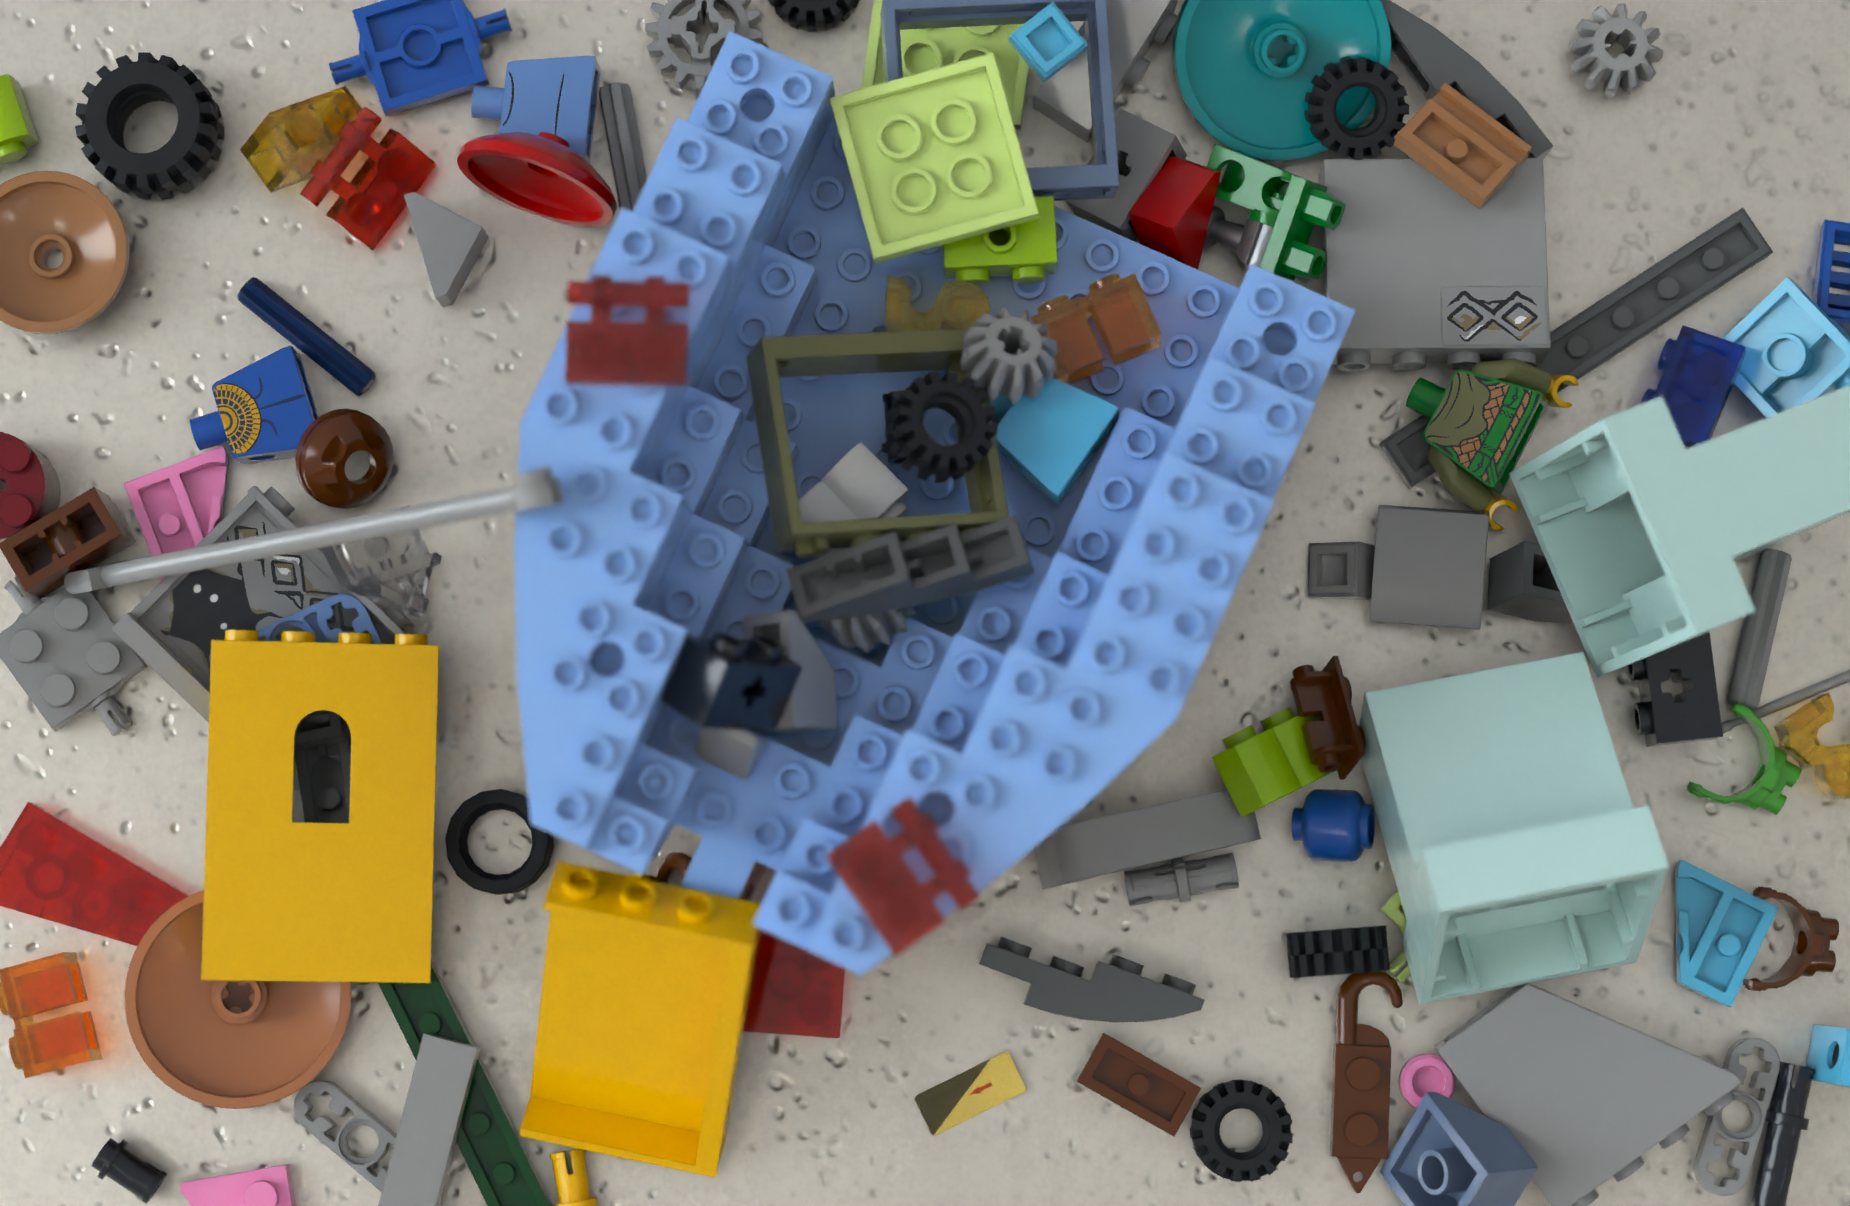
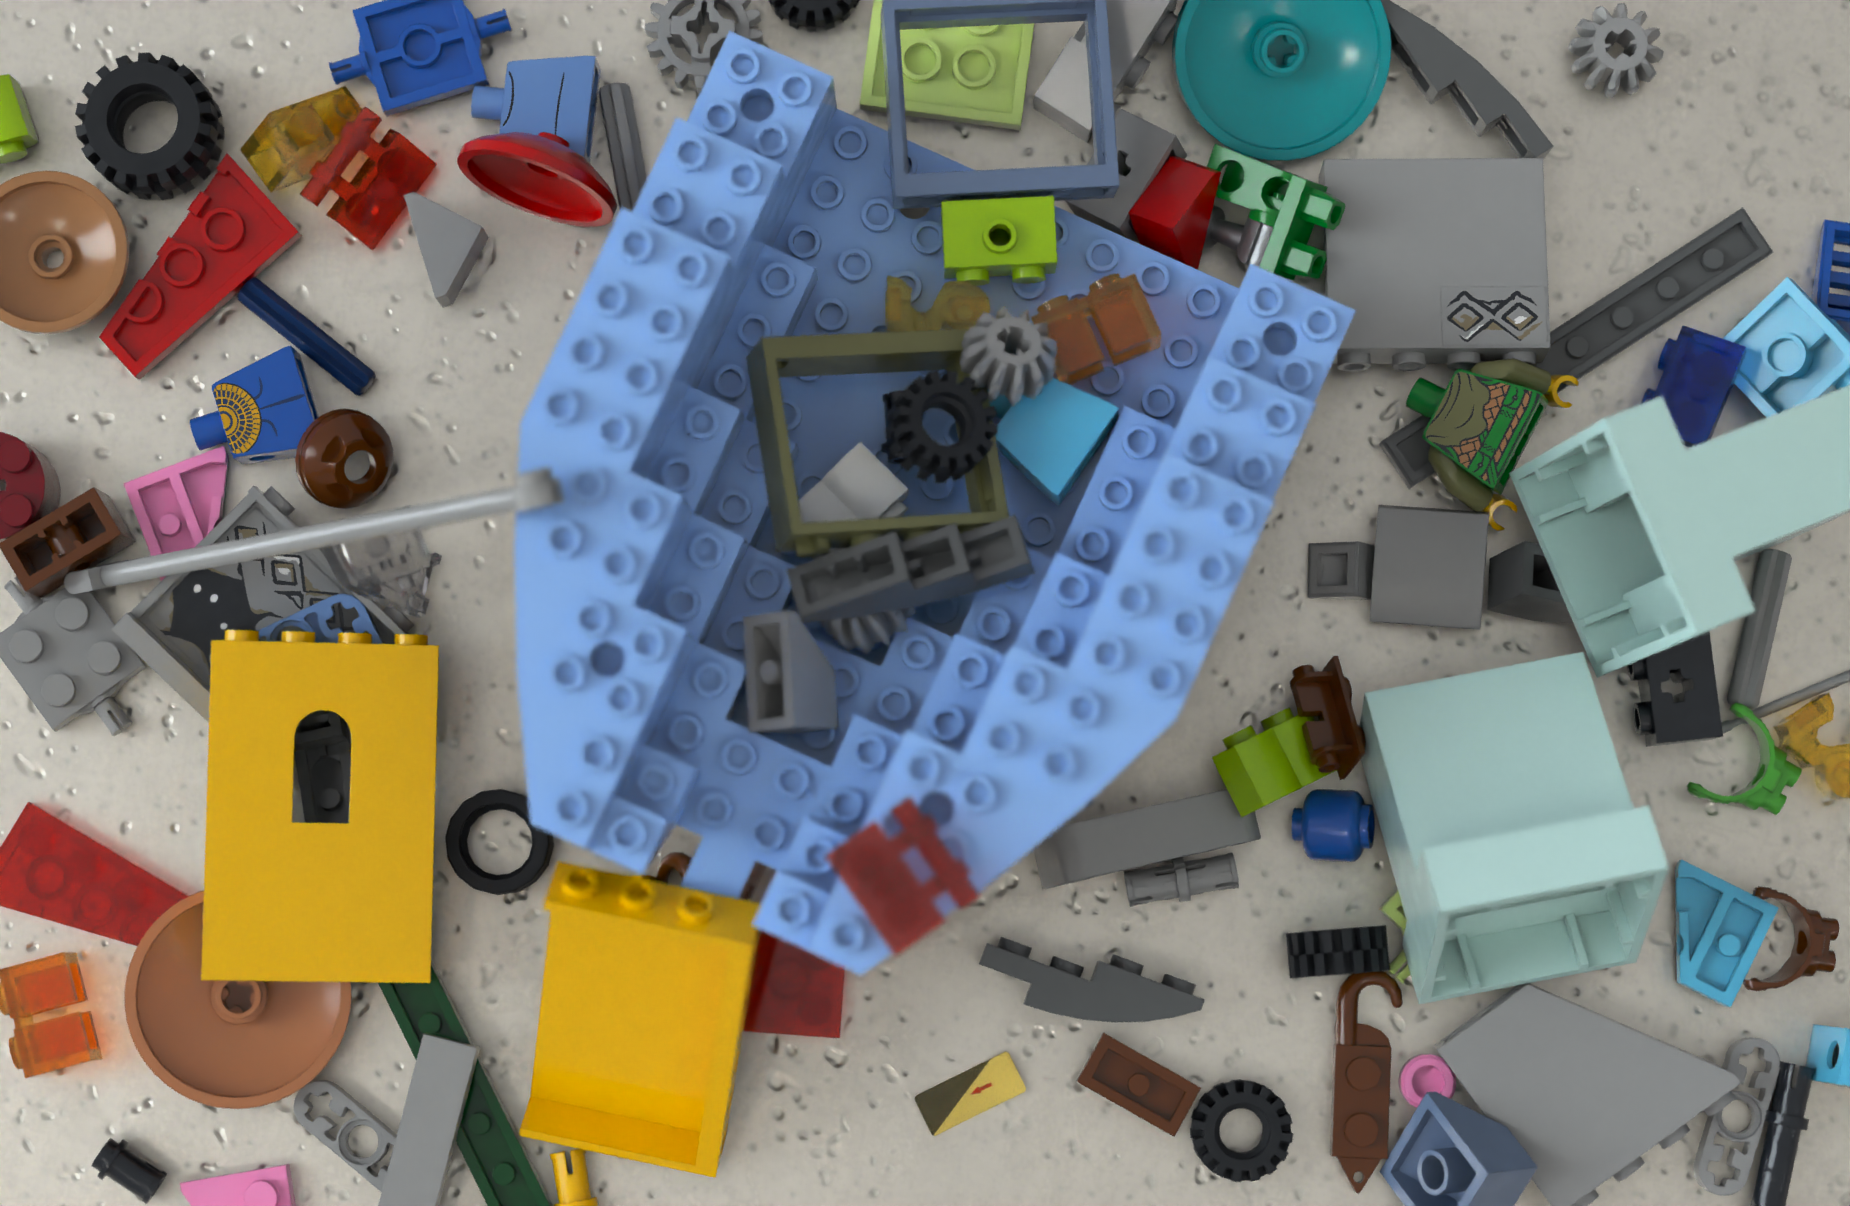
(216, 249): none -> red wing
(627, 351): clear red plate -> none
(730, 749): light grey slope -> none
(732, 682): black brick -> none
(934, 157): yellowish green plate -> none
(1048, 42): medium azure tile -> none
(1387, 118): black tyre -> none
(1462, 145): medium nougat plate -> none

